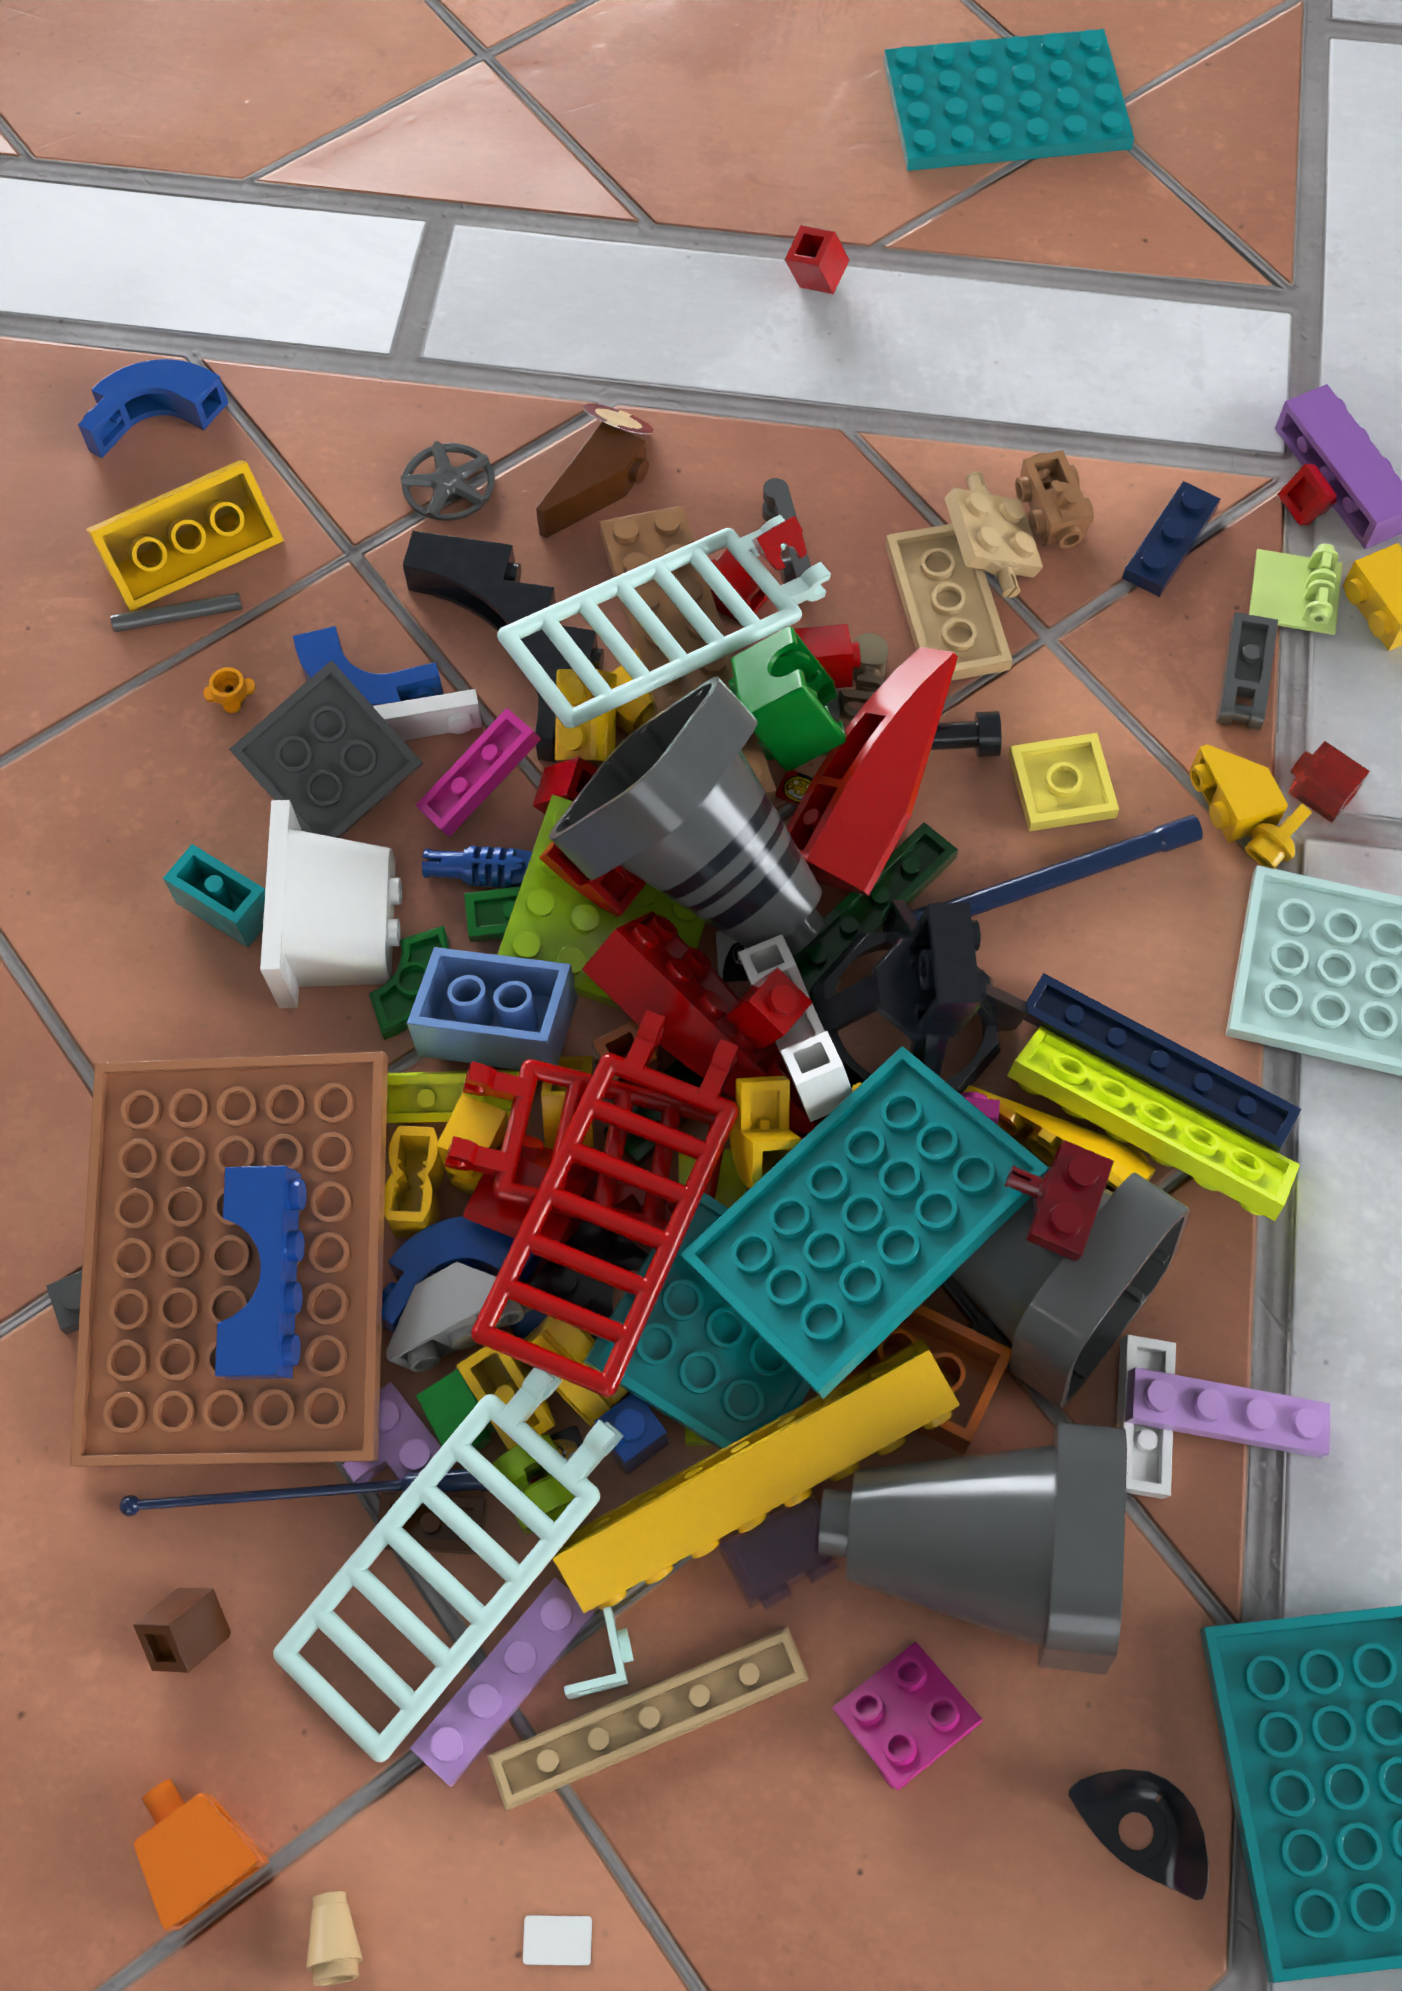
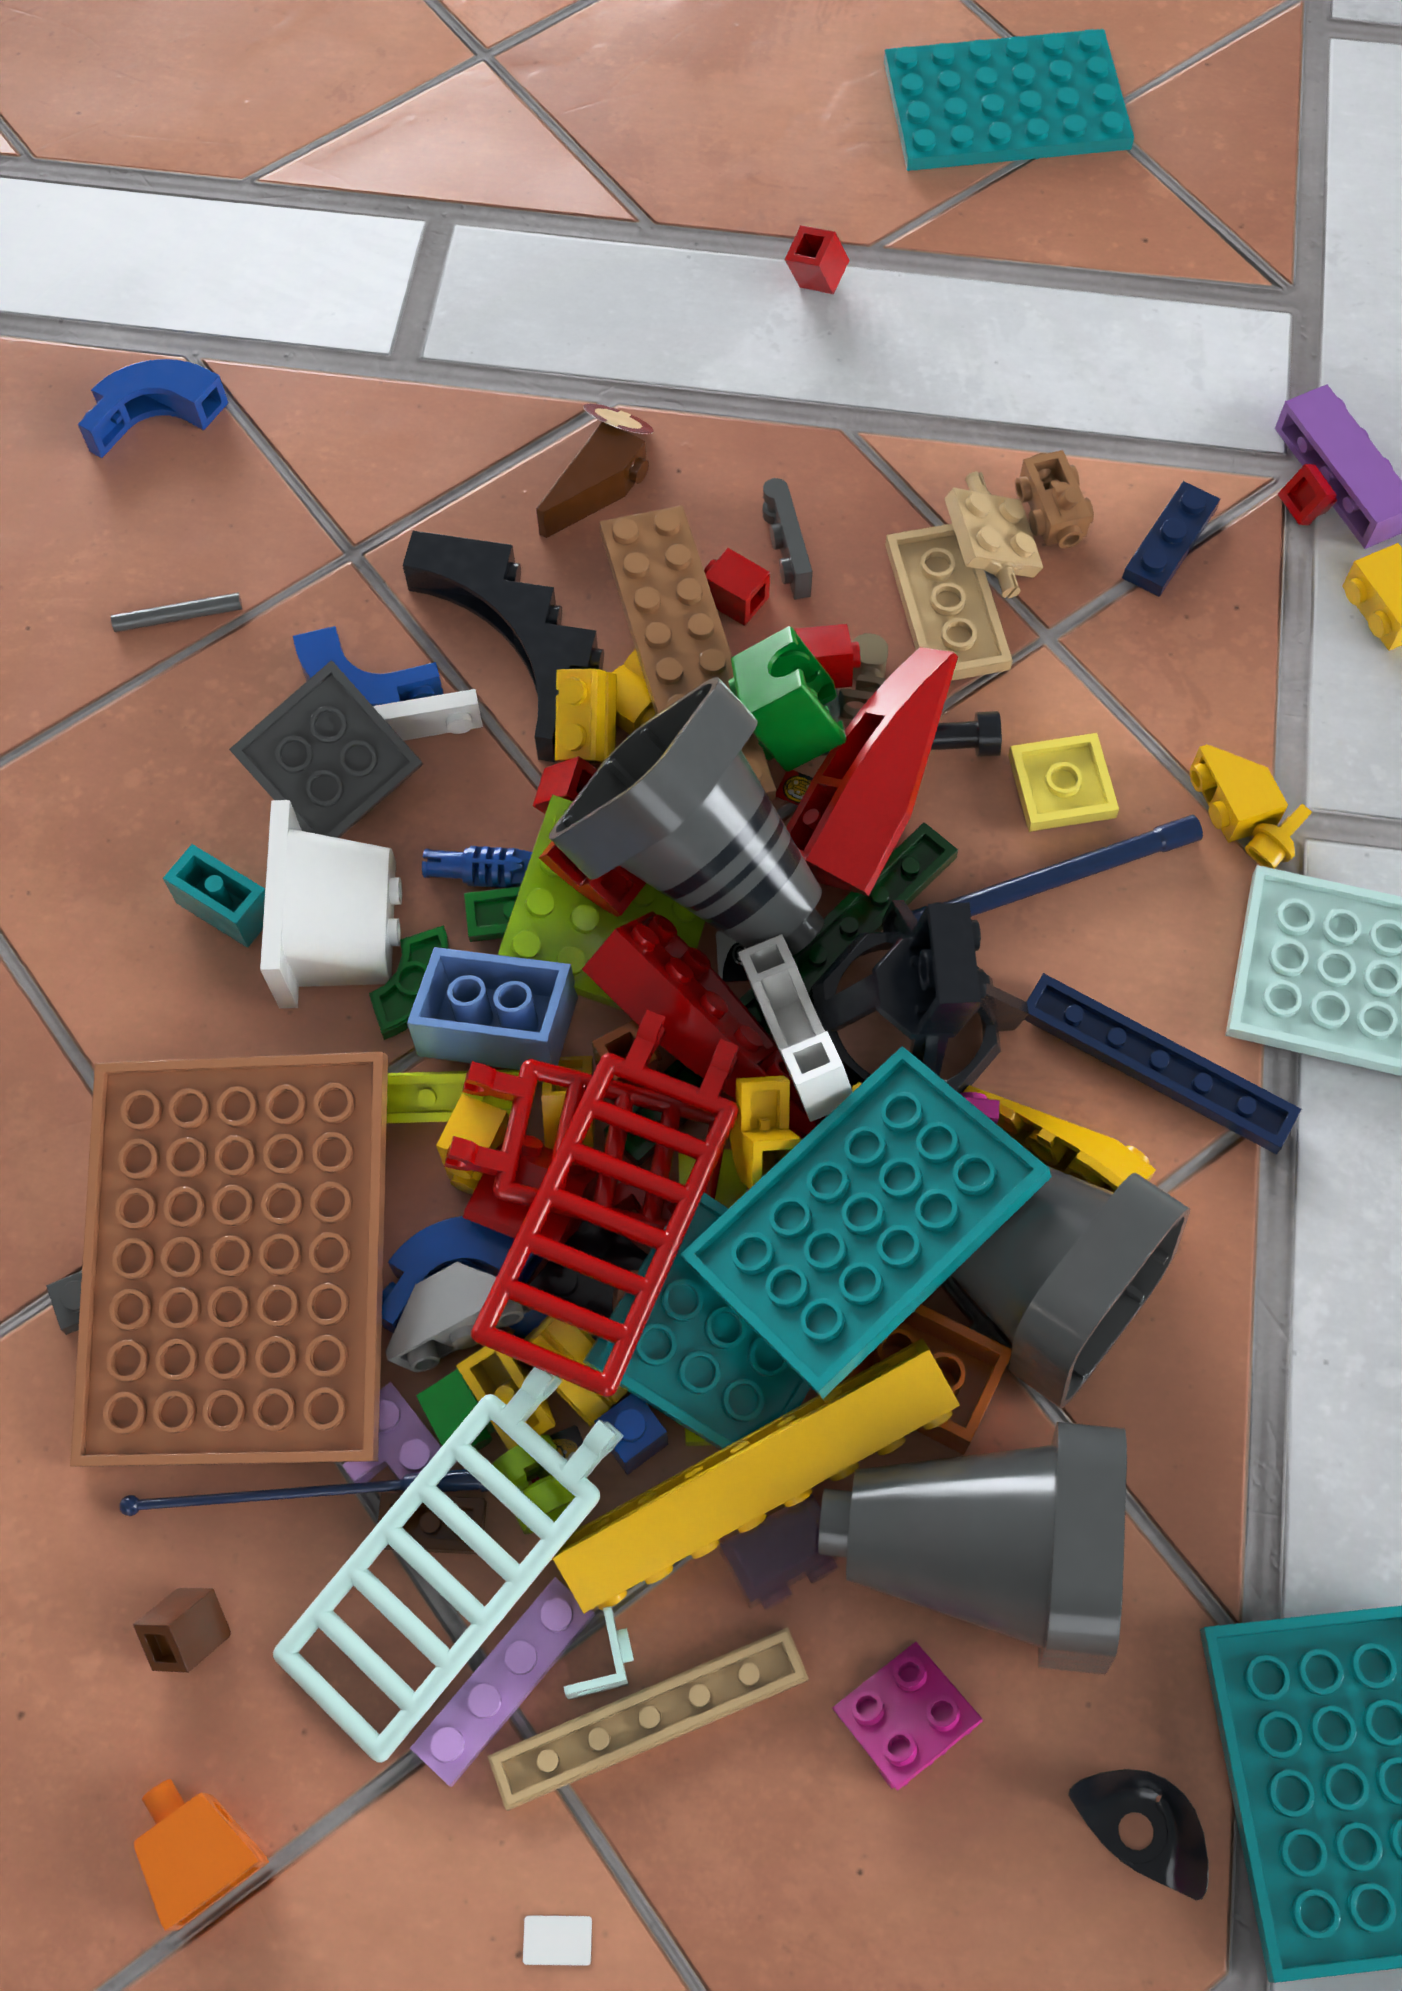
(185, 534): yellow slope -> none
(226, 679): light orange plate -> none
(261, 1336): blue arch -> none
(332, 1941): tan cone -> none
(413, 1185): yellow brick -> none
(448, 481): dark grey wheel -> none
(478, 772): dark pink plate -> none
(768, 1009): red brick -> none
(784, 597): light aqua bar -> none
(787, 533): red tile -> none
(1064, 1198): dark red plate -> none
(1147, 1447): white plate -> none
(1156, 1123): neon yellow plate -> none
(1228, 1412): lavender plate -> none
(1247, 669): dark grey plate -> none
(1298, 589): yellowish green hinge -> none
(1327, 780): clear red brick -> none

